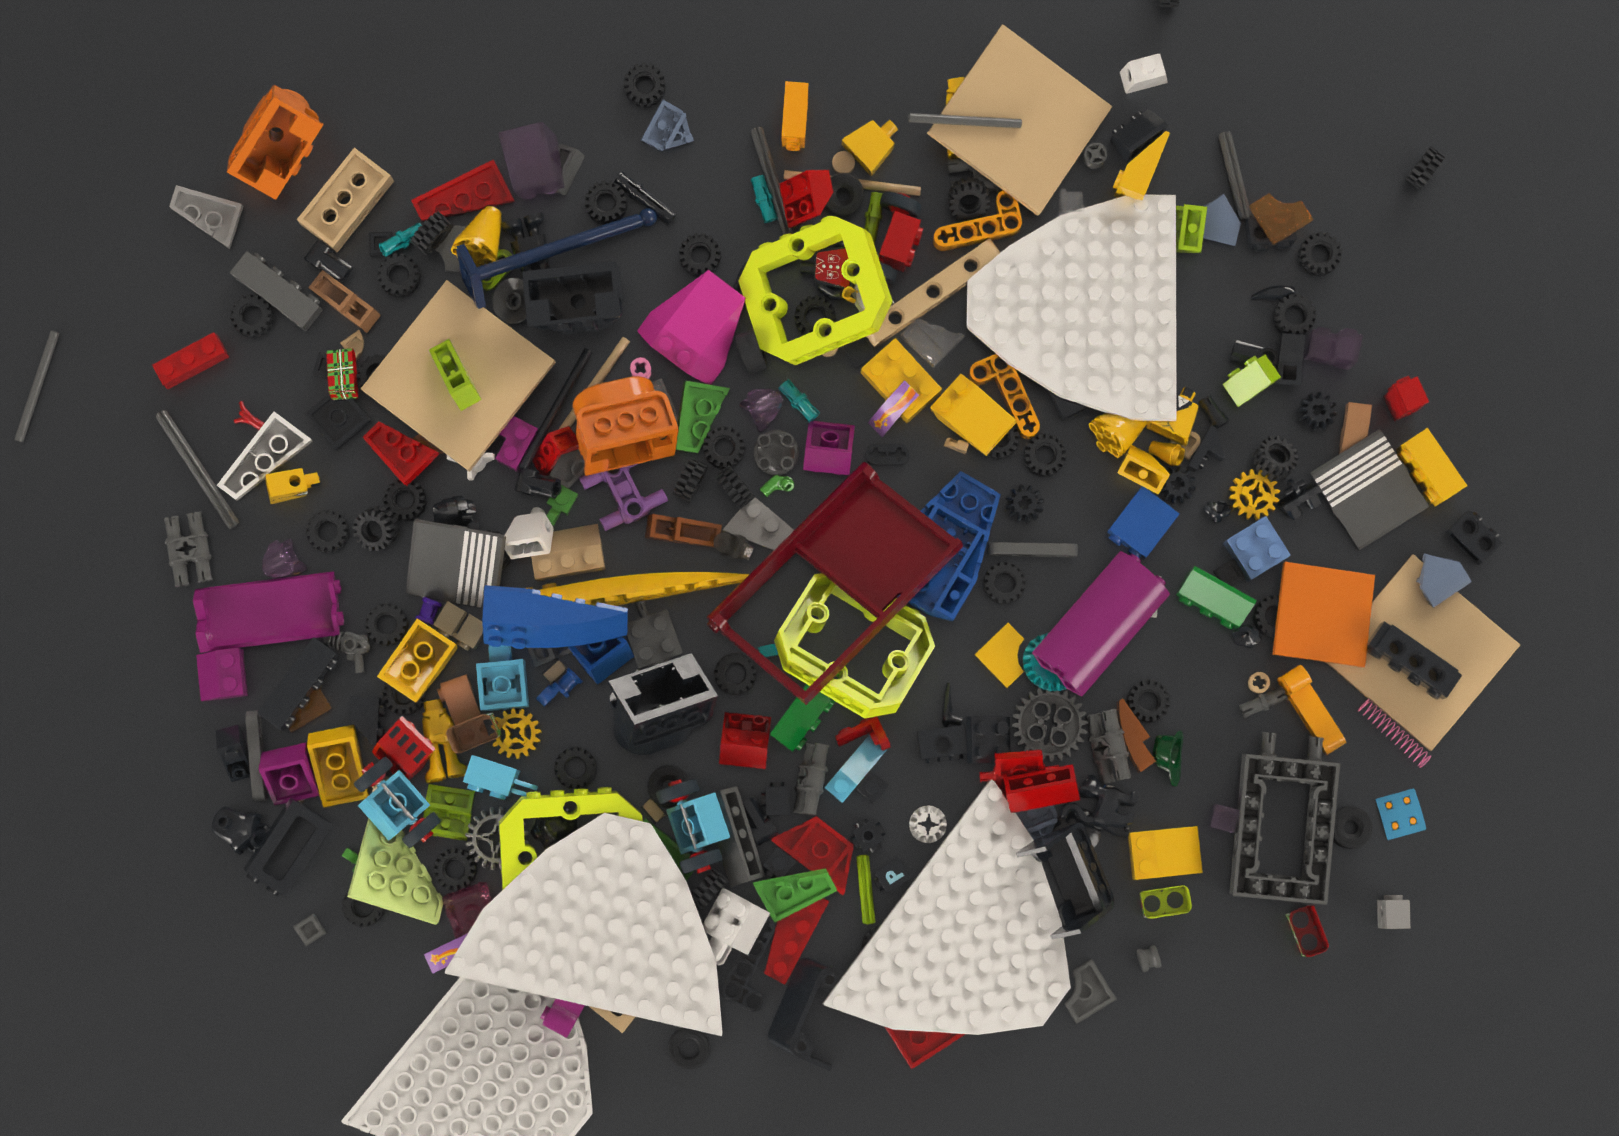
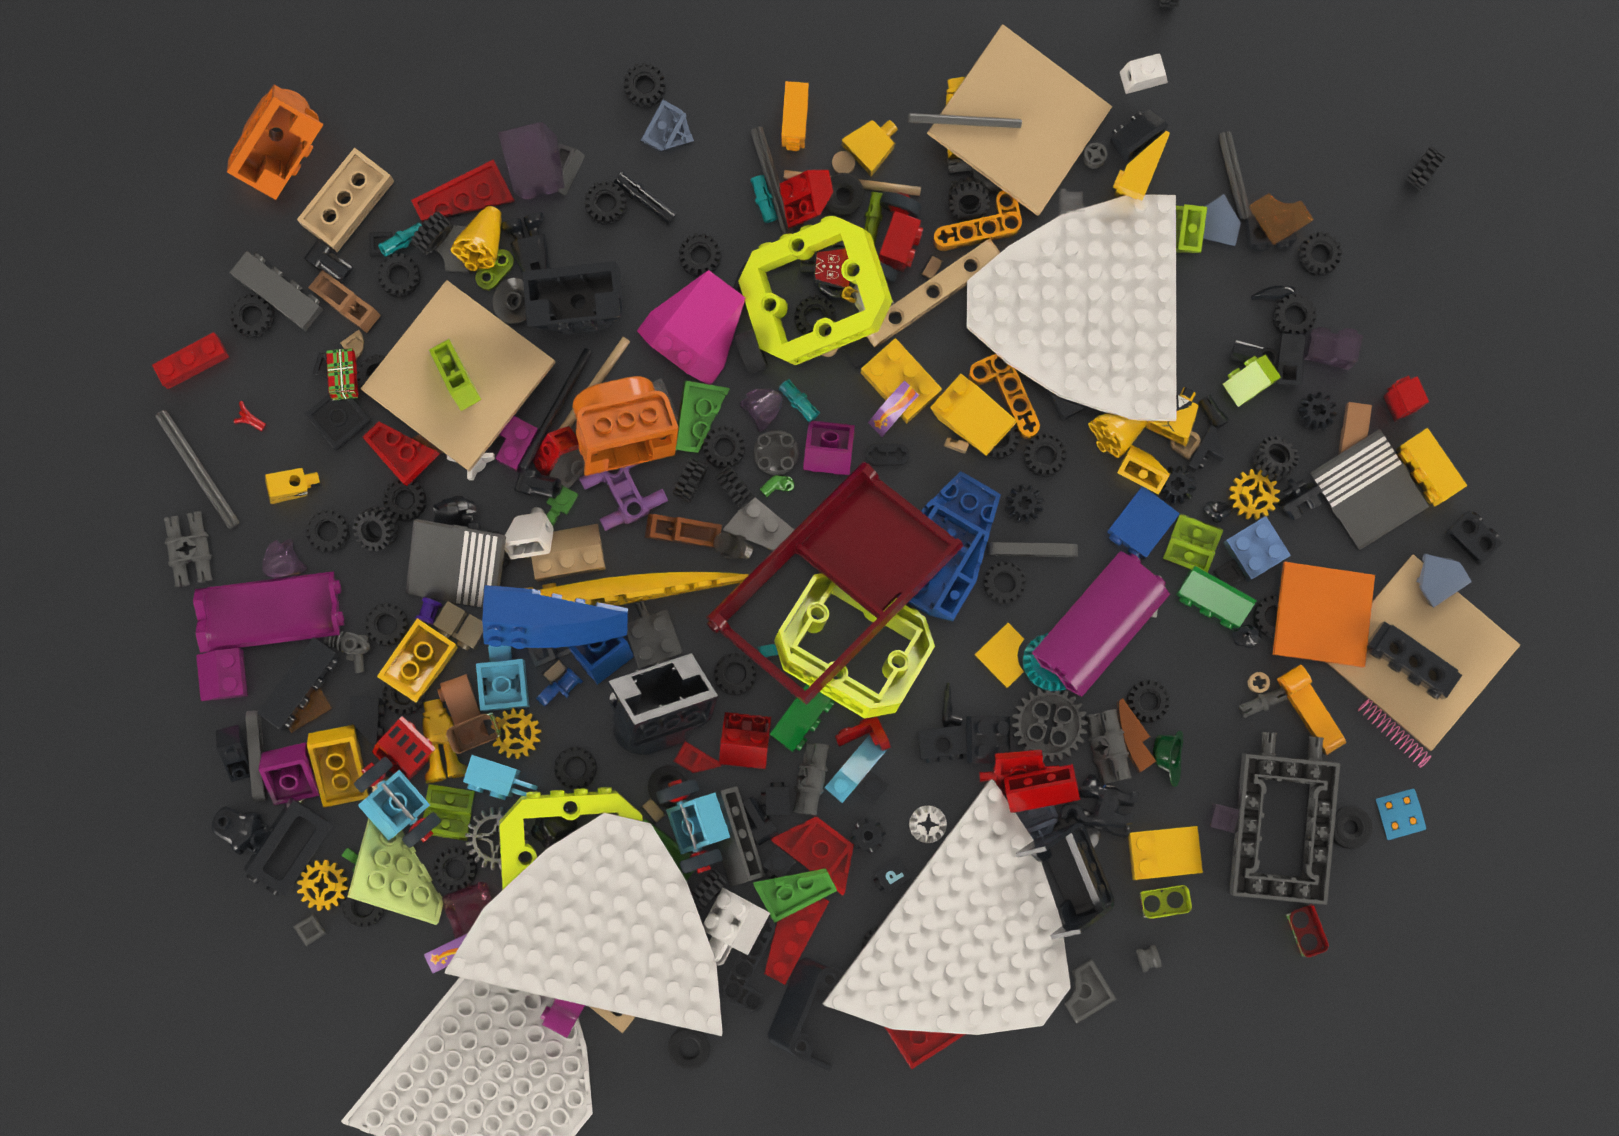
(36, 387): dark grey piece -> none
(209, 213): light grey wing -> none
(266, 452): white wedge -> none
(324, 873): none -> yellow gear
(474, 275): dark blue piece -> none
(640, 362): bright pink bush -> none
(695, 759): none -> red tile
(865, 888): lime axle -> none
(930, 340): clear wing -> none
(931, 267): none -> tan piece
(1168, 452): yellow cone -> none
(1192, 543): none -> lime slope
(1393, 912): light grey brick -> none

